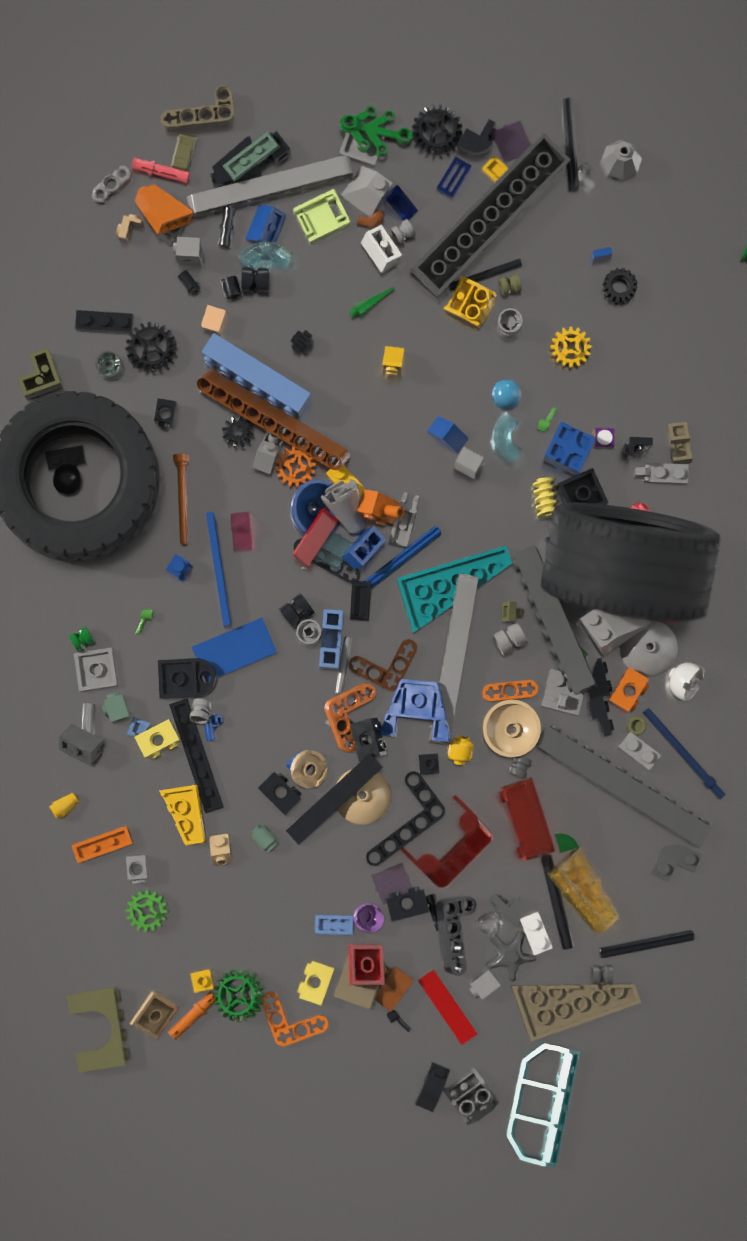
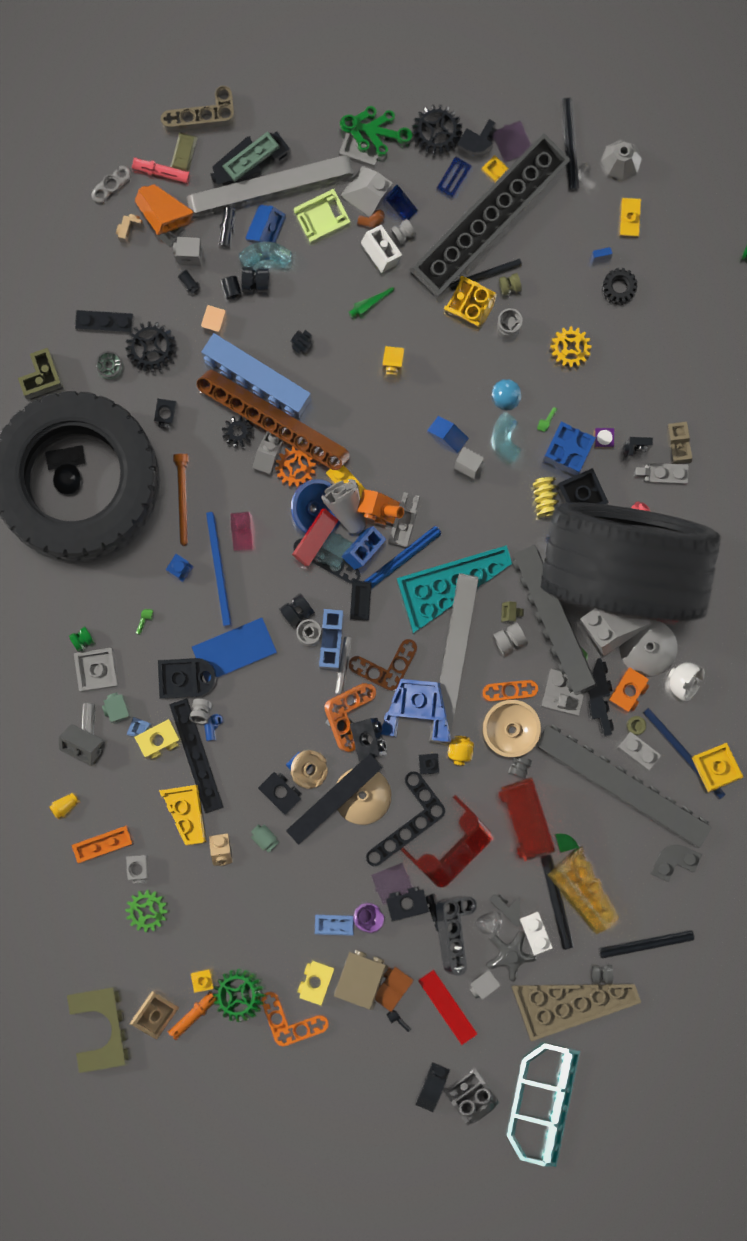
(366, 965): red slope -> none
(630, 217): none -> yellow plate
(717, 767): none -> yellow tile

